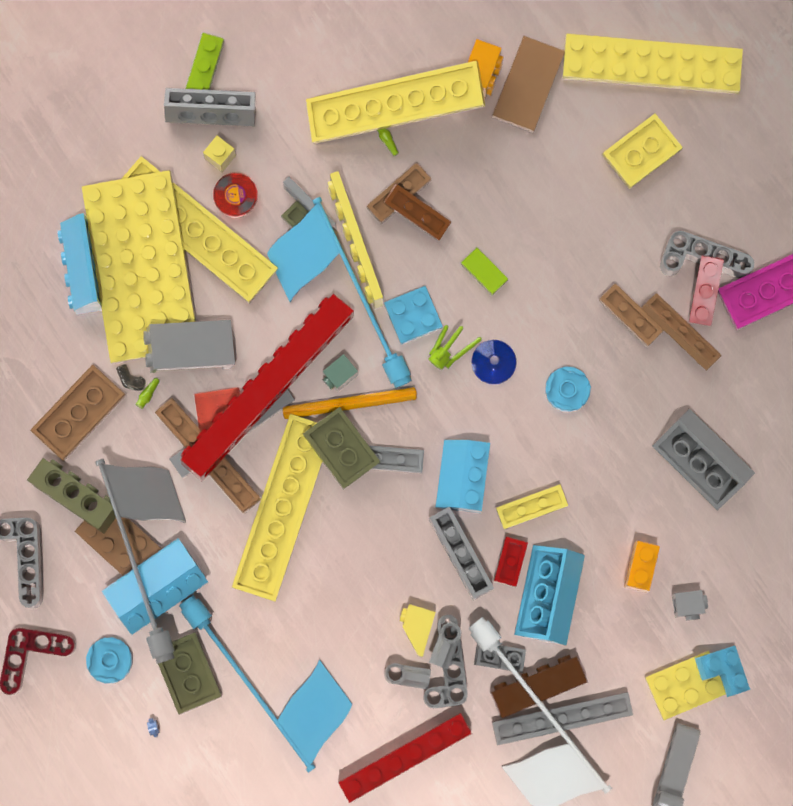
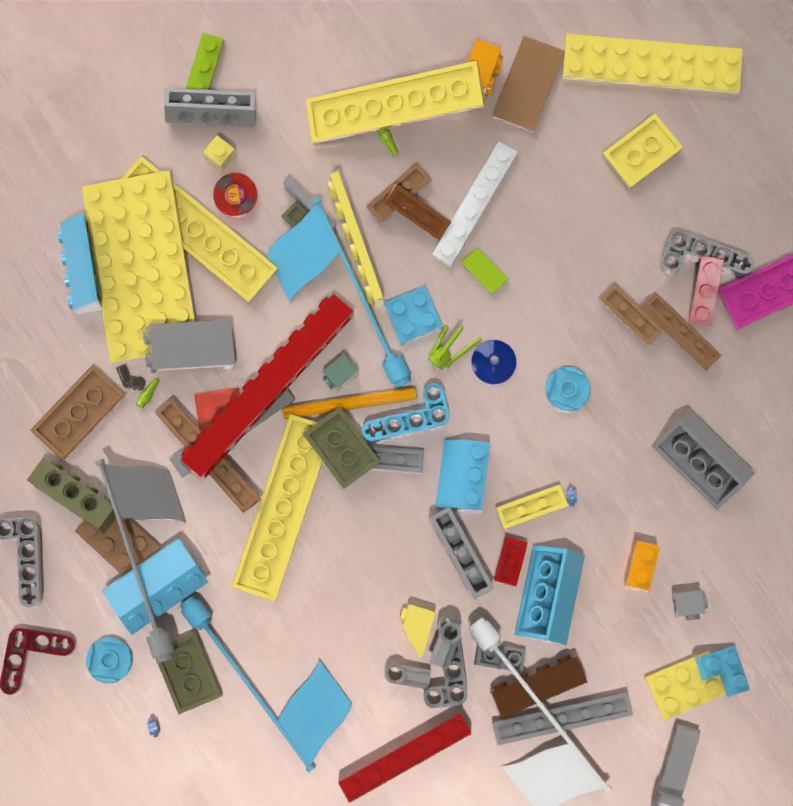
(404, 419): none -> medium azure beam
(474, 204): none -> white plate
(571, 496): none -> medium blue piece

